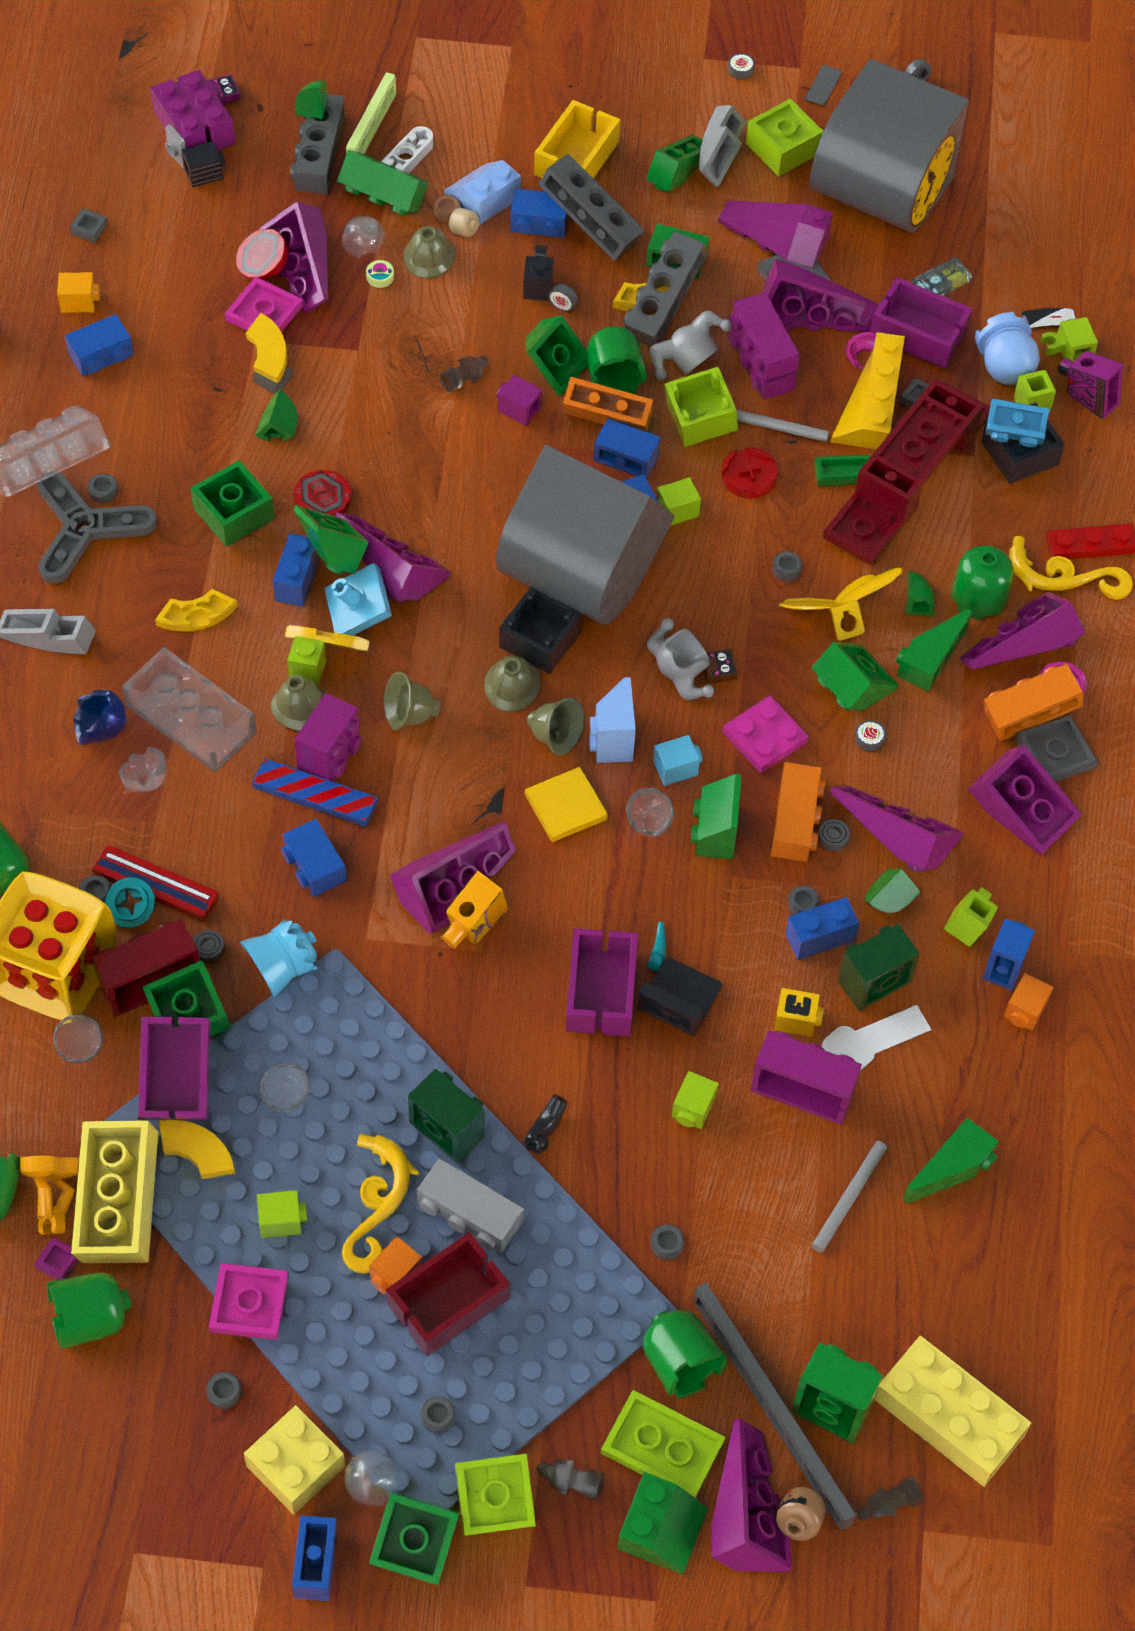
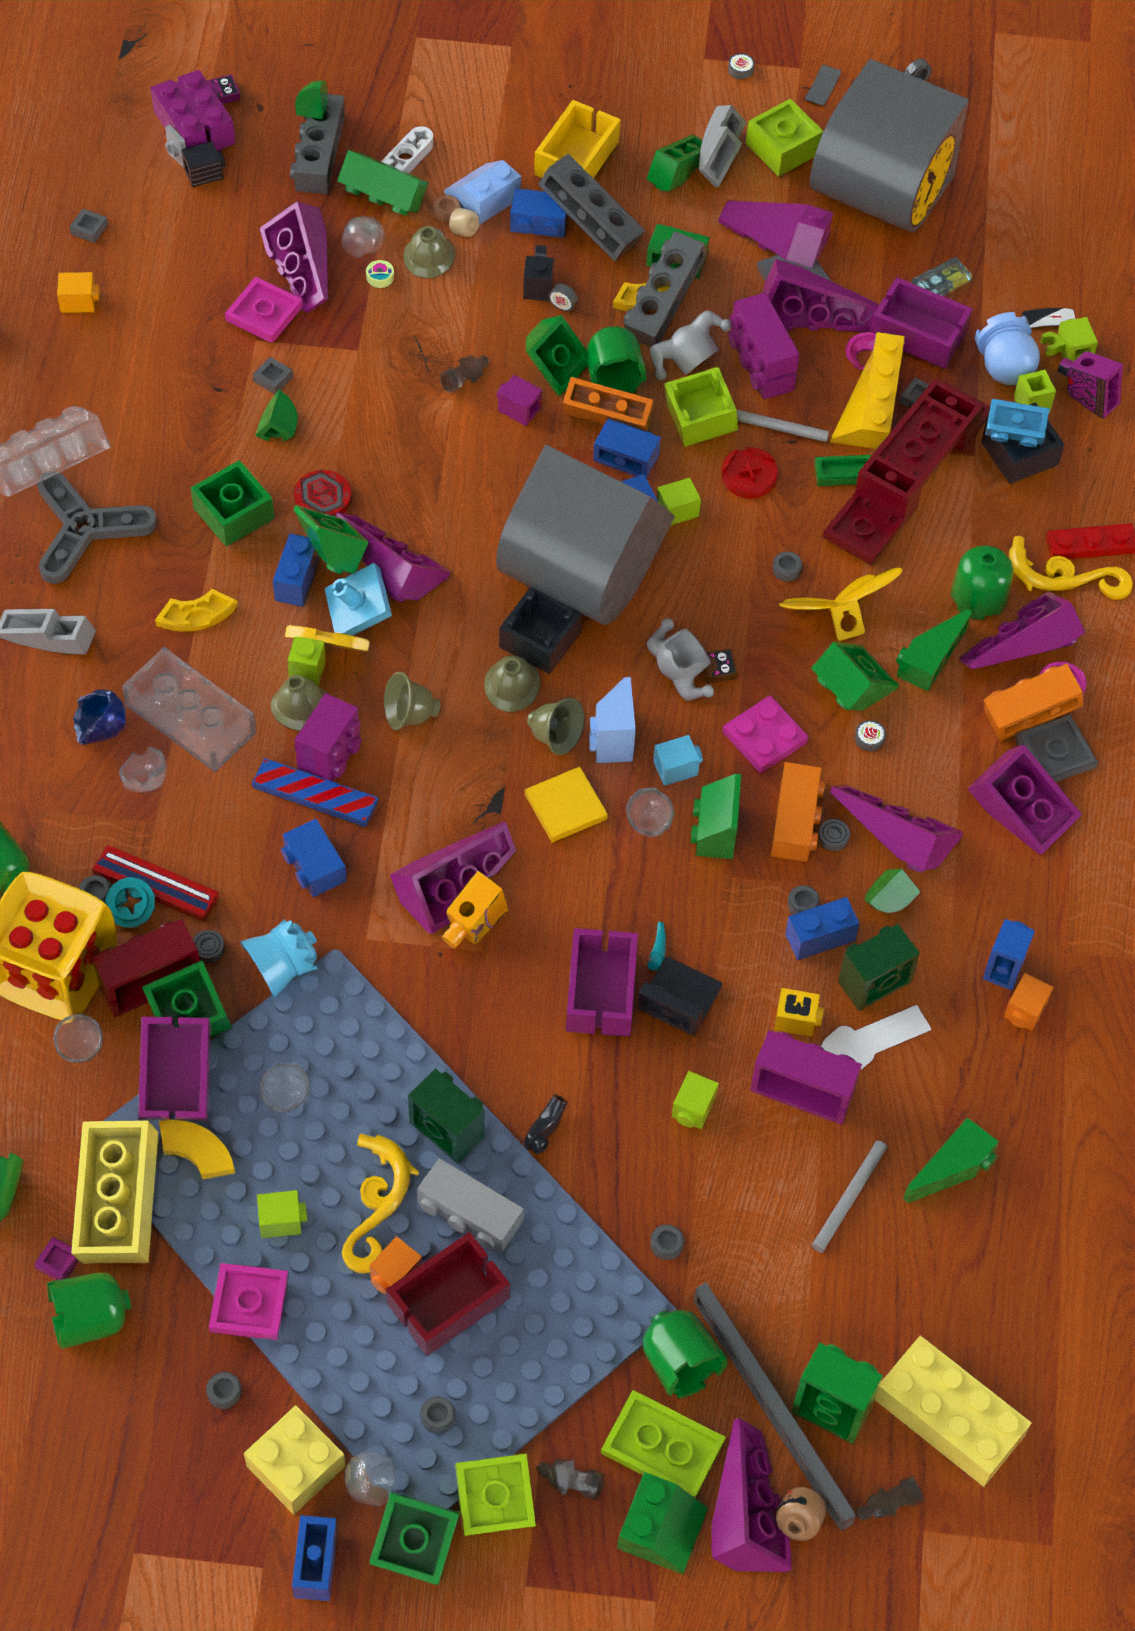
(55, 1169): light orange piece -> none
(99, 345): blue brick -> none
(102, 488): dark grey tile -> none
(262, 254): tile -> none
(270, 348): yellow tile -> none
(373, 115): yellowish green tile -> none
(919, 595): green brick -> none
(971, 916): lime brick -> none

